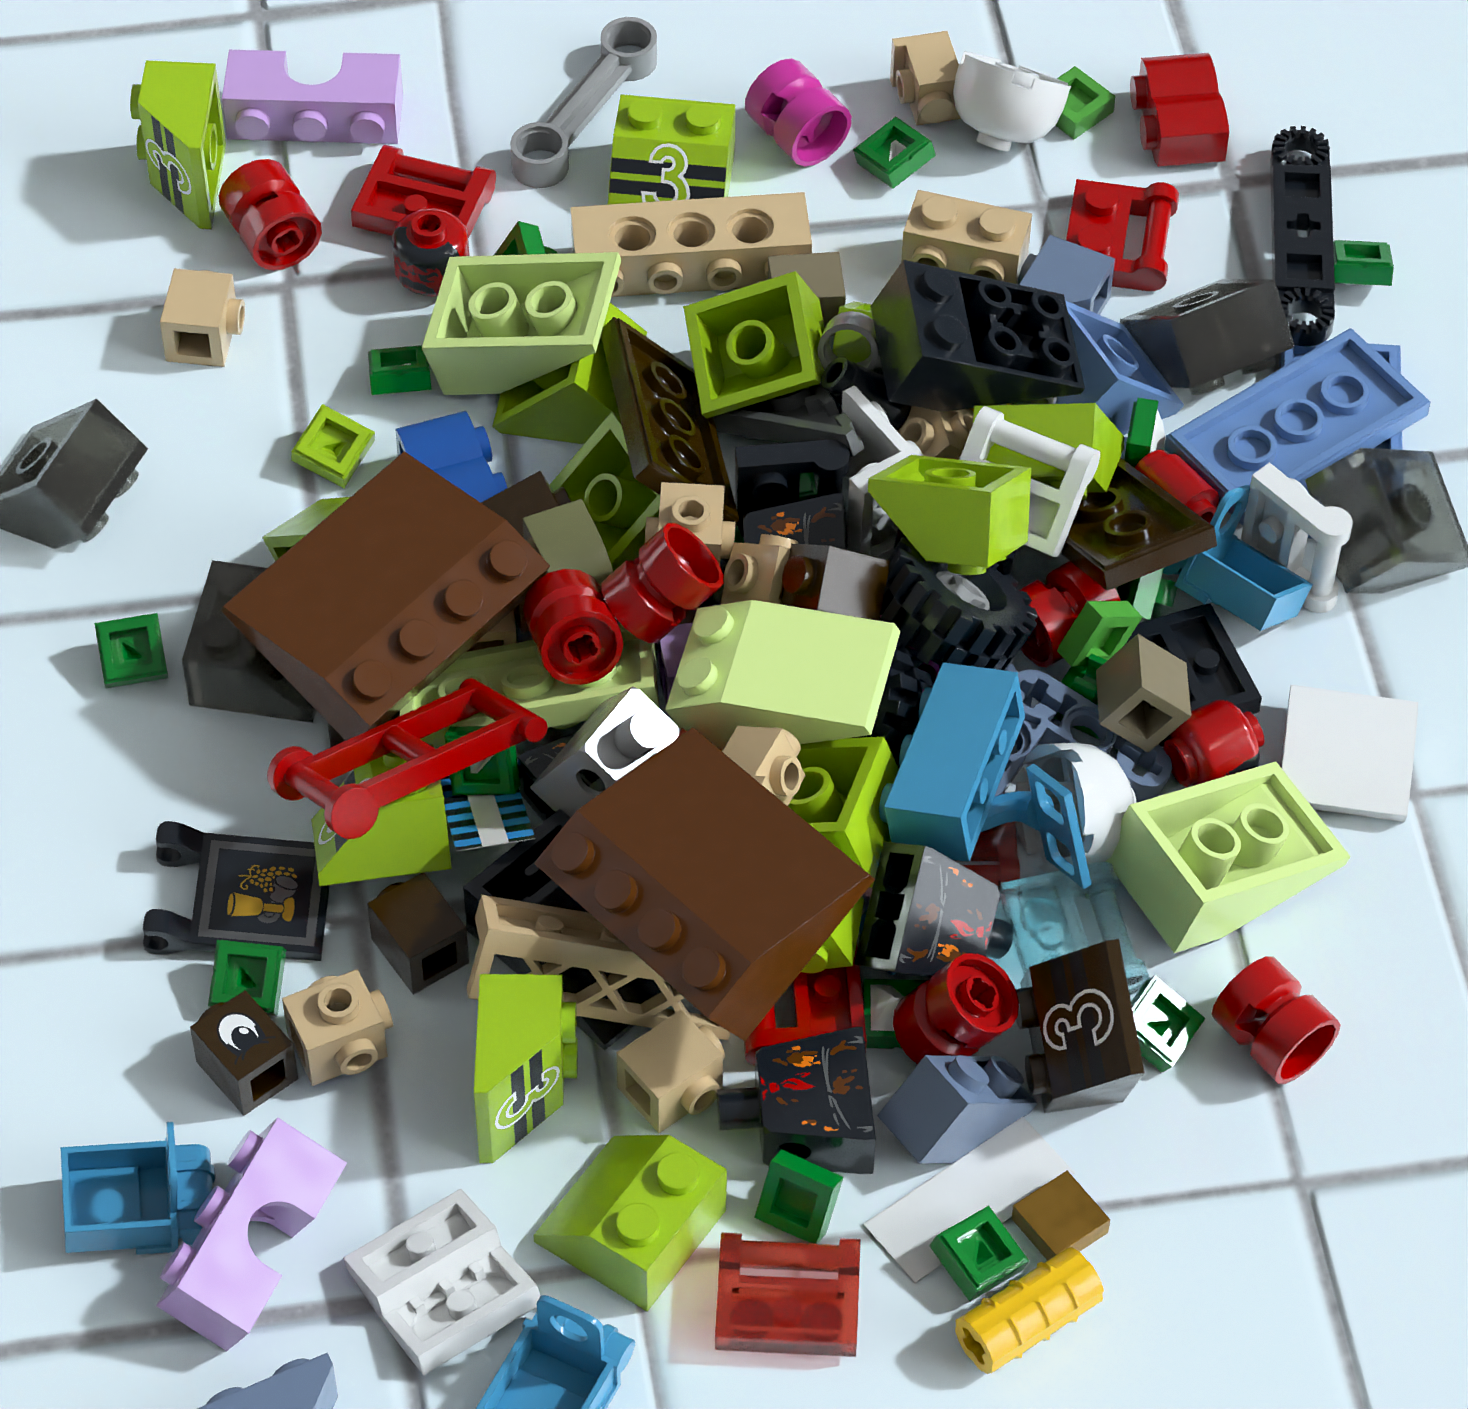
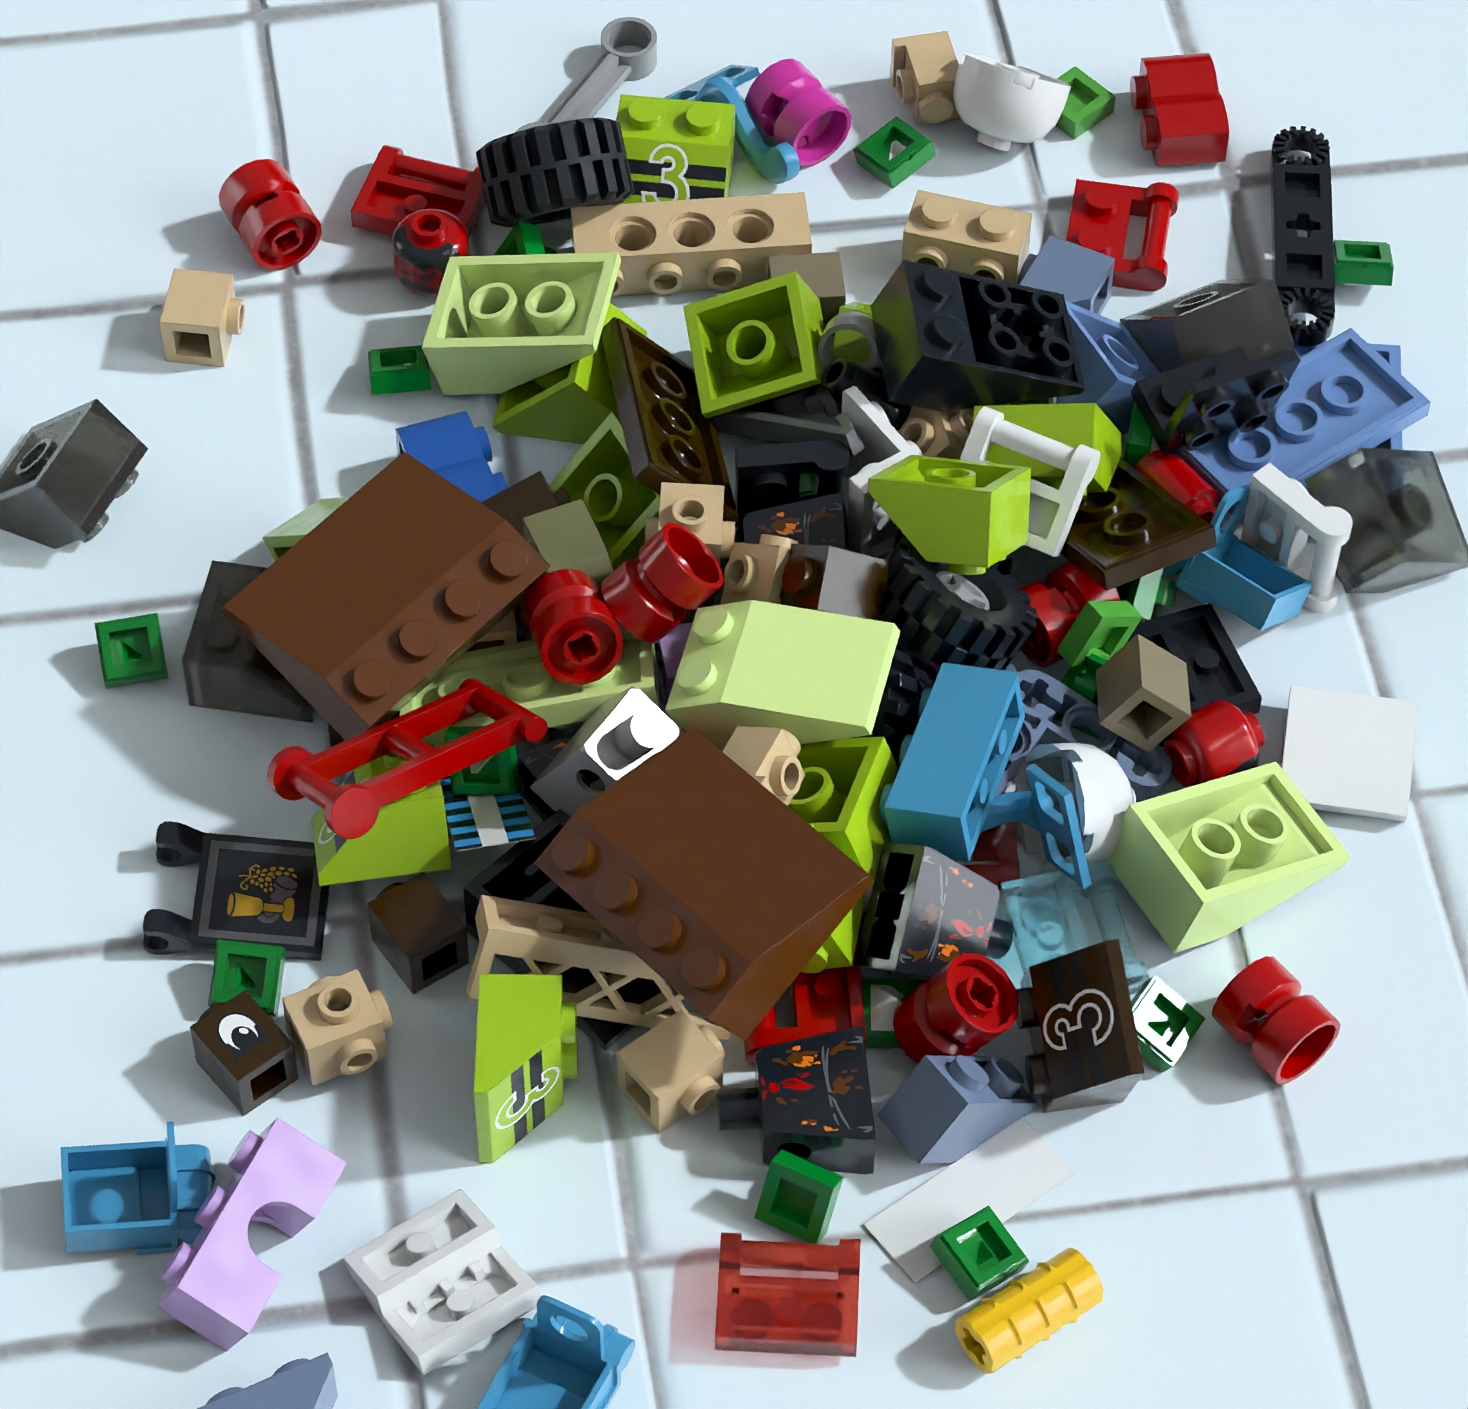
(181, 134): lime slope -> none
(333, 446): lime tile -> none
(352, 107): lavender arch -> none
(552, 168): none -> black tyre
(637, 1214): lime slope -> none
(774, 163): none -> dark azure piece
(1060, 1217): pearl gold tile -> none
(1213, 397): none -> black bracket

